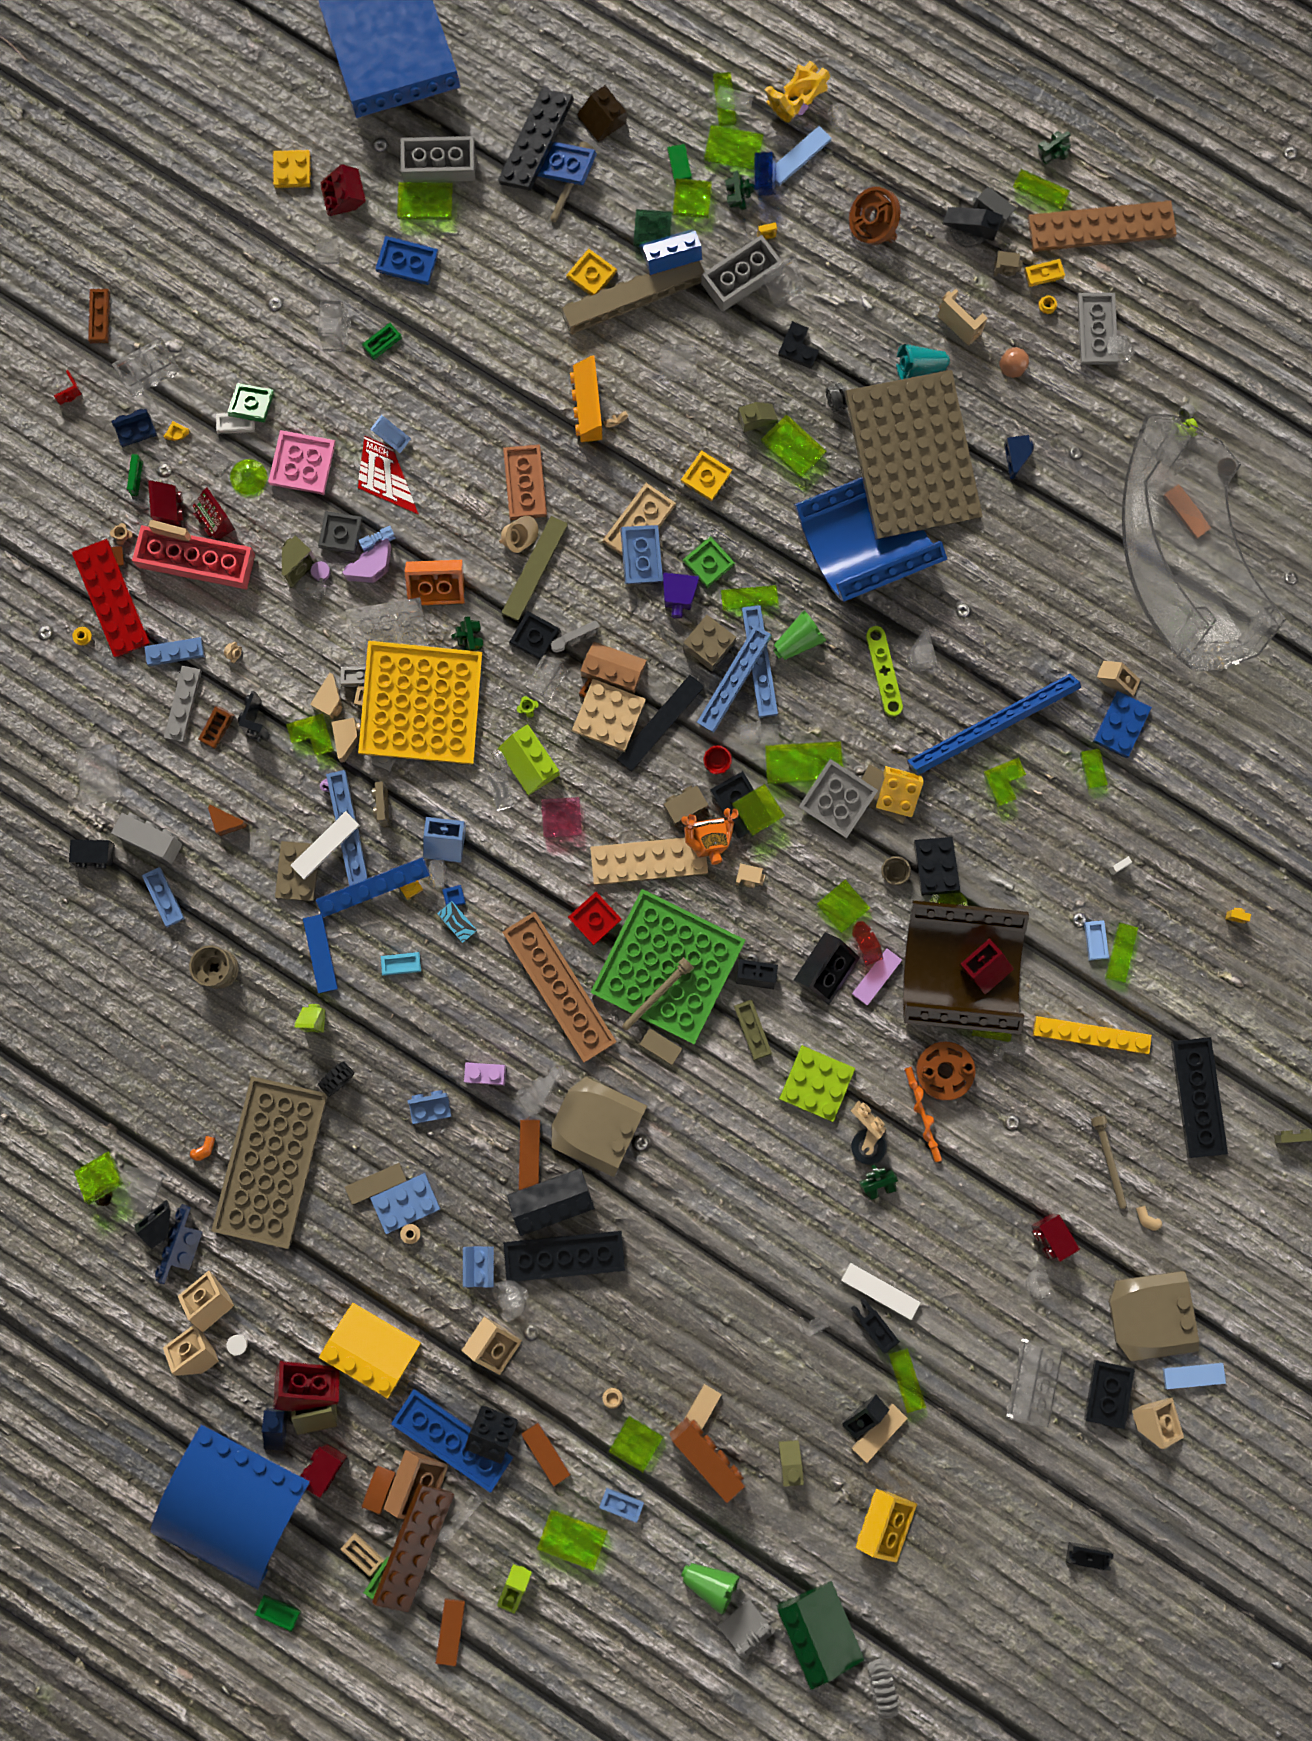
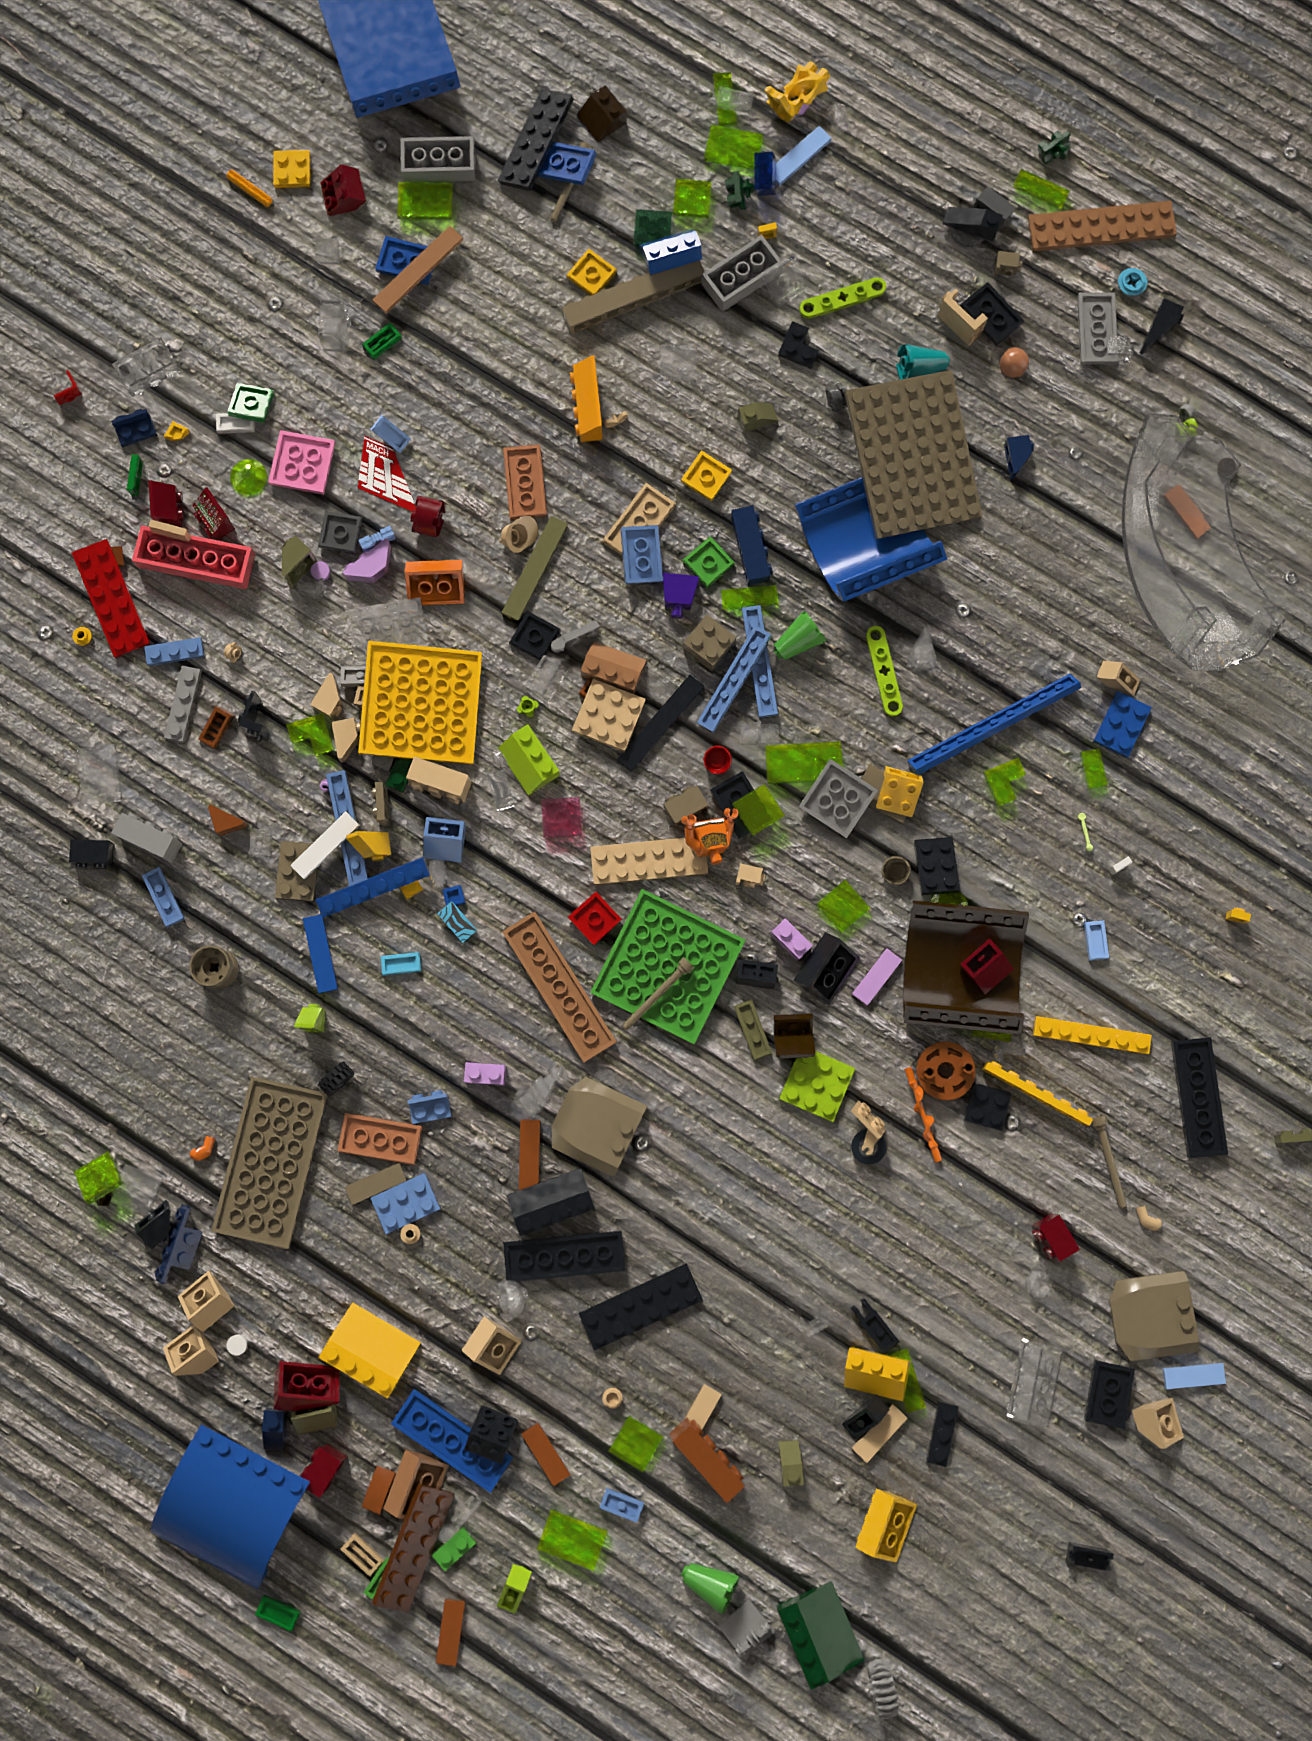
(99, 316): dark orange tile -> none
(121, 528): tan plate -> none
(249, 188): none -> light orange axle
(371, 844): none -> yellow slope
(380, 1139): none -> nougat tile
(397, 777): none -> dark green plate
(417, 269): none -> medium nougat tile
(428, 516): none -> dark red brick
(438, 781): none -> tan brick
(454, 1548): none -> bright green plate
(465, 637): dark green hips -> none
(478, 1266): medium blue bracket -> none
(640, 1306): none -> black plate
(660, 1046): dark tan tile -> none
(679, 162): green tile -> none
(750, 545): none -> dark blue brick
(791, 939): none -> lavender brick
(793, 446): clear neon green plate -> none
(794, 1036): none -> dark brown bracket
(830, 301): none -> lime piece
(867, 943): clear red brick -> none
(876, 1373): none -> yellow slope
(877, 1179): dark green hips -> none
(880, 1291): white tile -> none
(887, 217): dark orange piece -> none
(942, 1434): none -> black plate
(987, 1106): none -> black plate
(1001, 316): none -> black plate
(1044, 272): yellow plate -> none
(1045, 1096): none -> yellow plate
(1047, 300): yellow plate -> none
(1081, 817): none -> yellowish green hinge
(1121, 953): clear neon green plate -> none
(1135, 275): none -> medium azure gear
(1163, 323): none -> black slope

